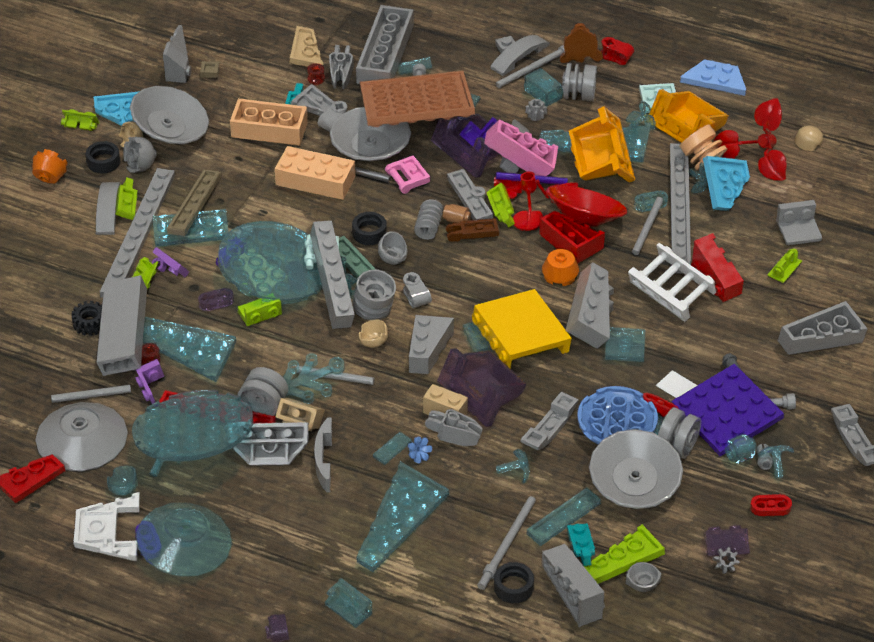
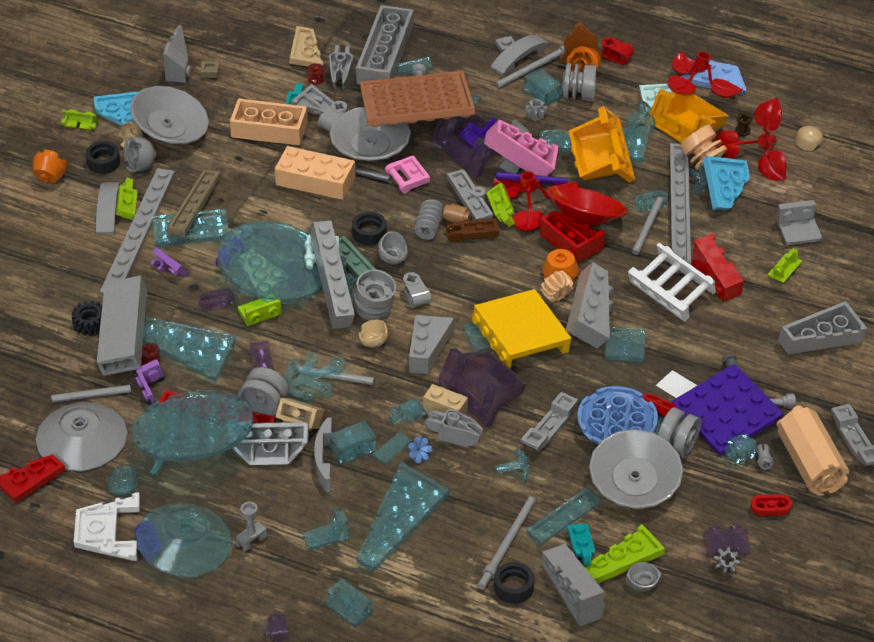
(146, 270): lime hinge -> none
(249, 512): none -> light grey bar
(261, 355): none -> clear purple plate
(330, 533): none -> clear light blue bracket
(352, 442): none -> clear light blue brick
(409, 411): none -> clear light blue plate
(557, 286): none -> light nougat gear
(584, 56): none -> orange cone
(685, 65): none -> red plant
(743, 124): none -> dark brown bush
(776, 451): clear light blue plant -> none
(812, 451): none -> light nougat brick

